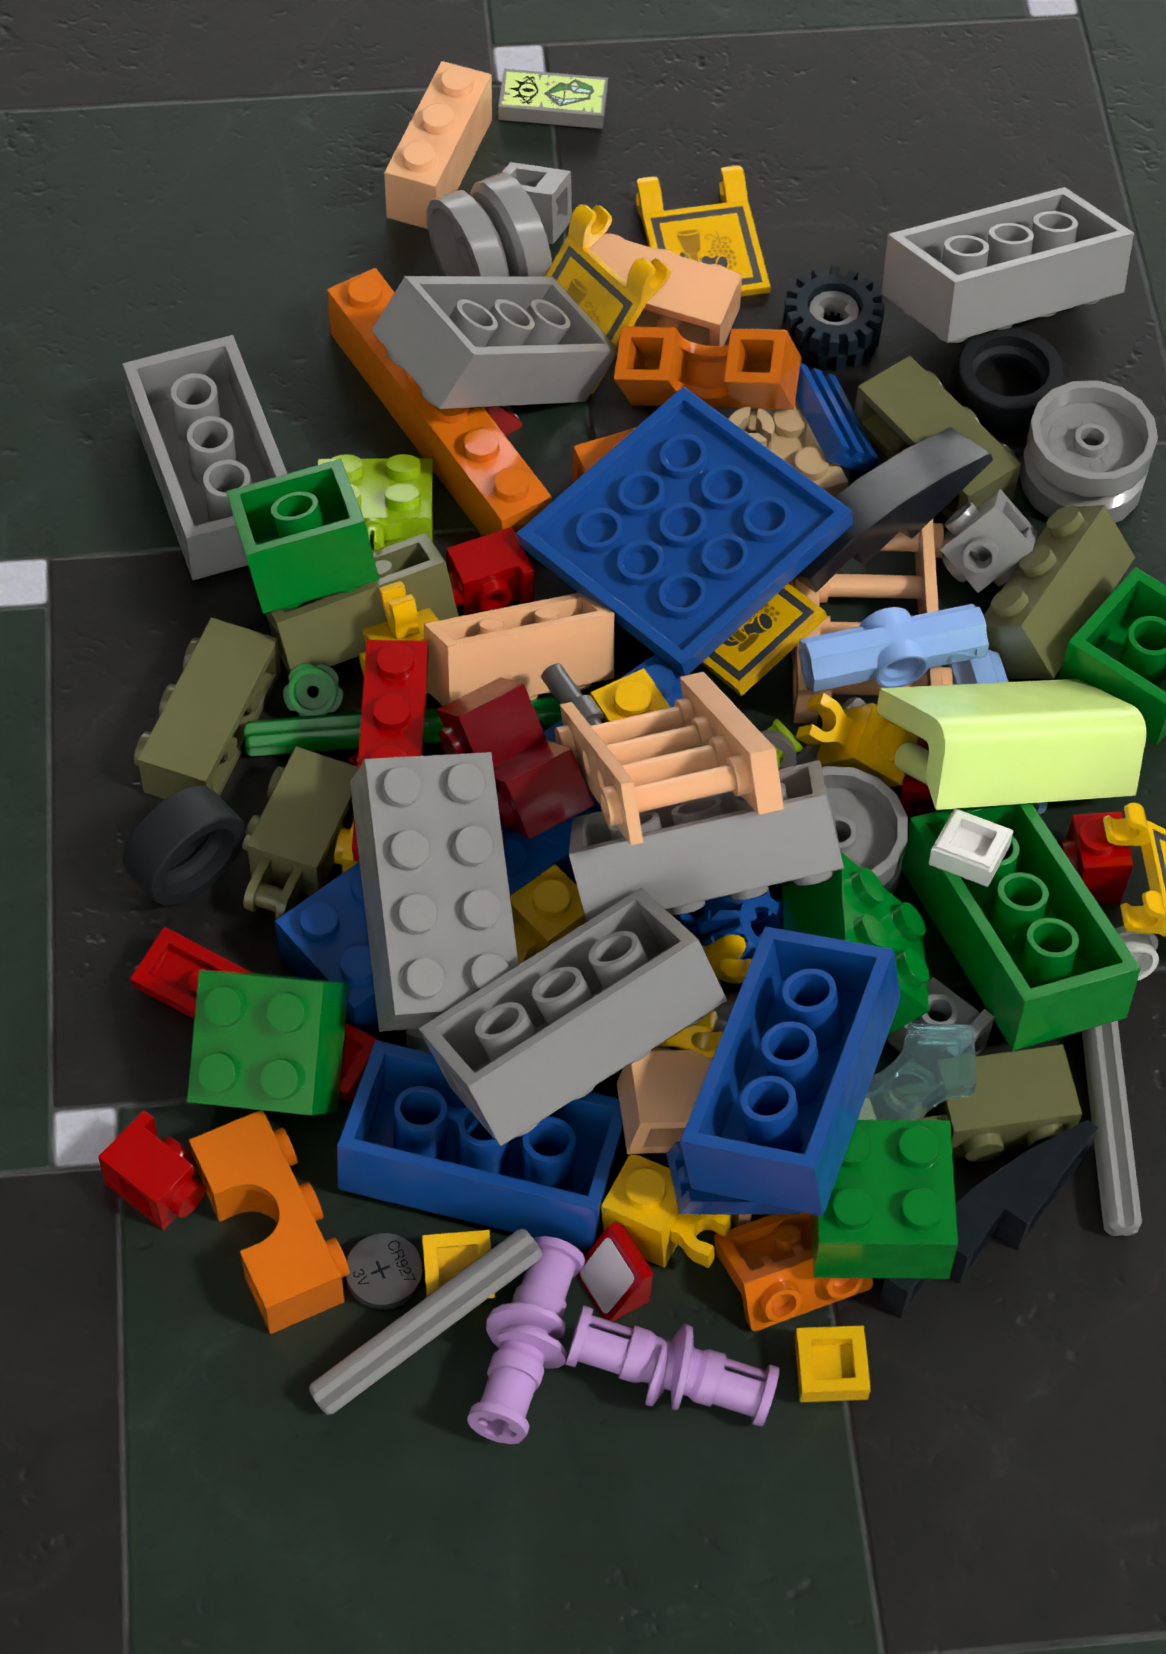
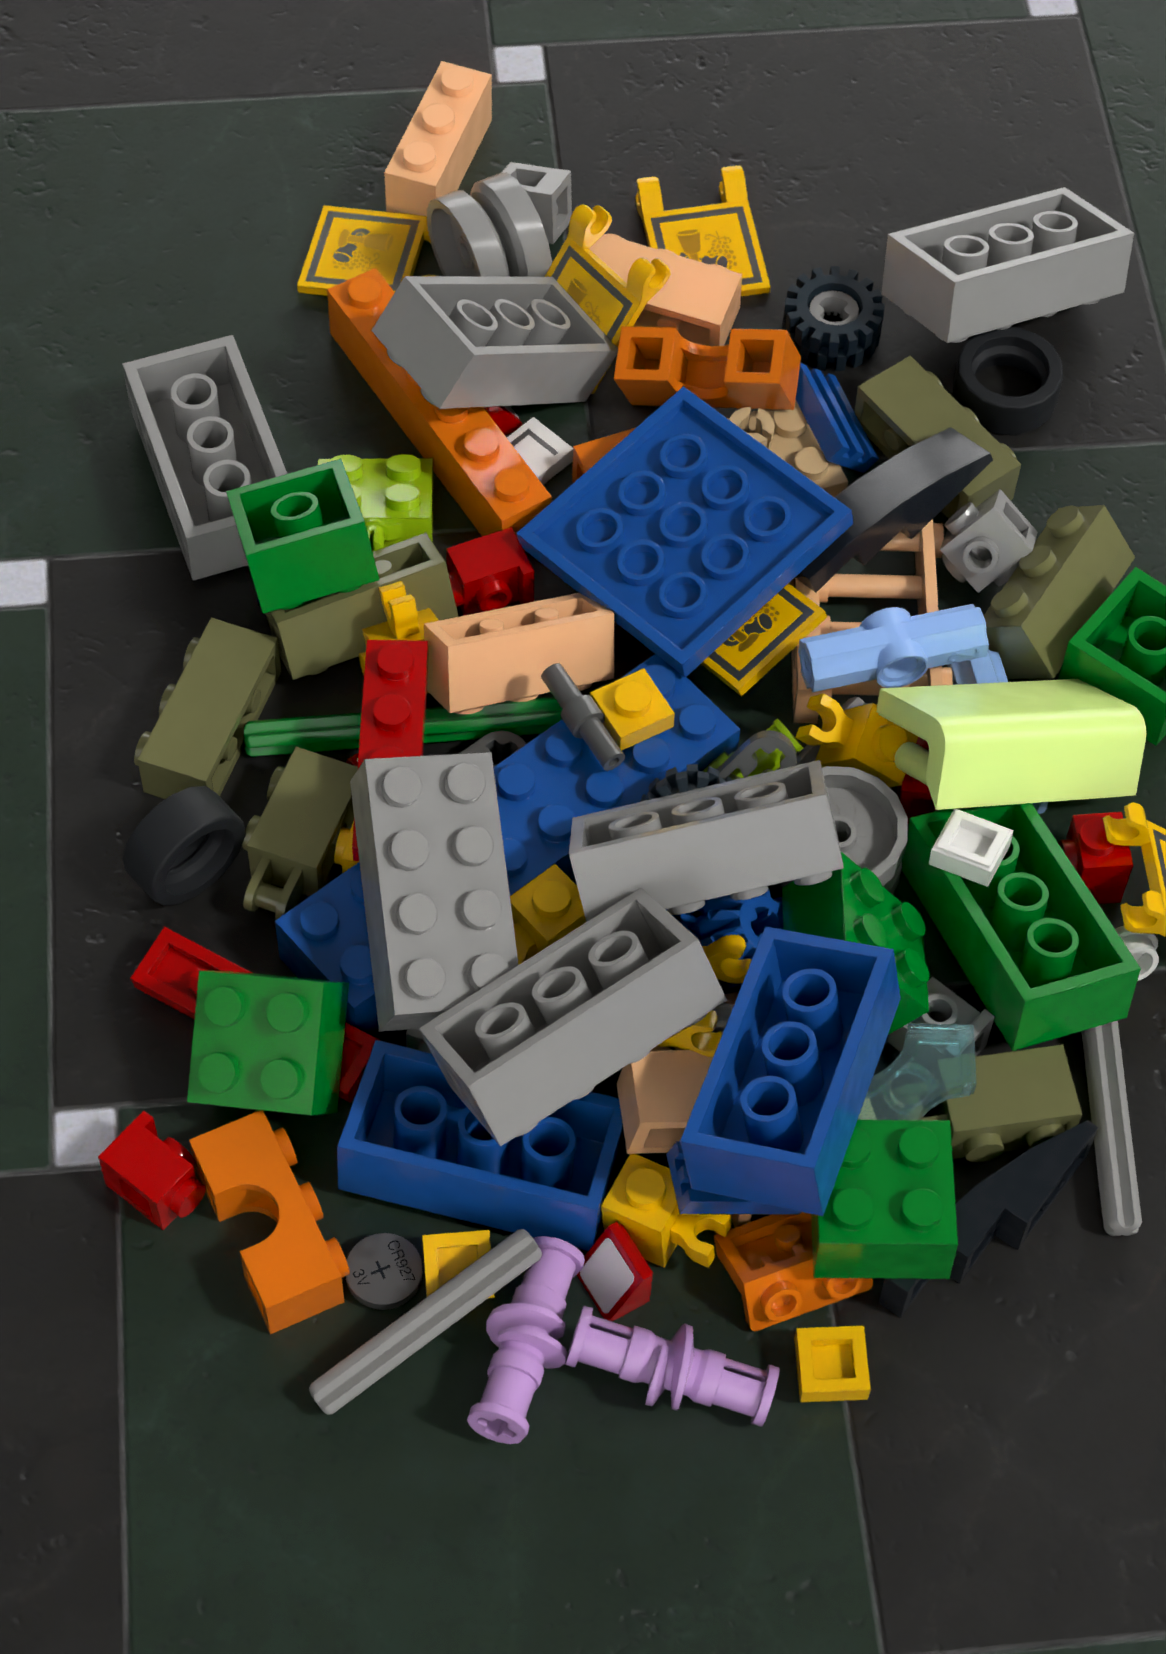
(324, 679): green plate -> none
(359, 240): none -> yellow flag
(533, 777): dark red brick -> none
(541, 449): none -> white tile
(553, 98): tile -> none
(673, 756): light nougat fence -> none
(1088, 449): light grey wheel -> none

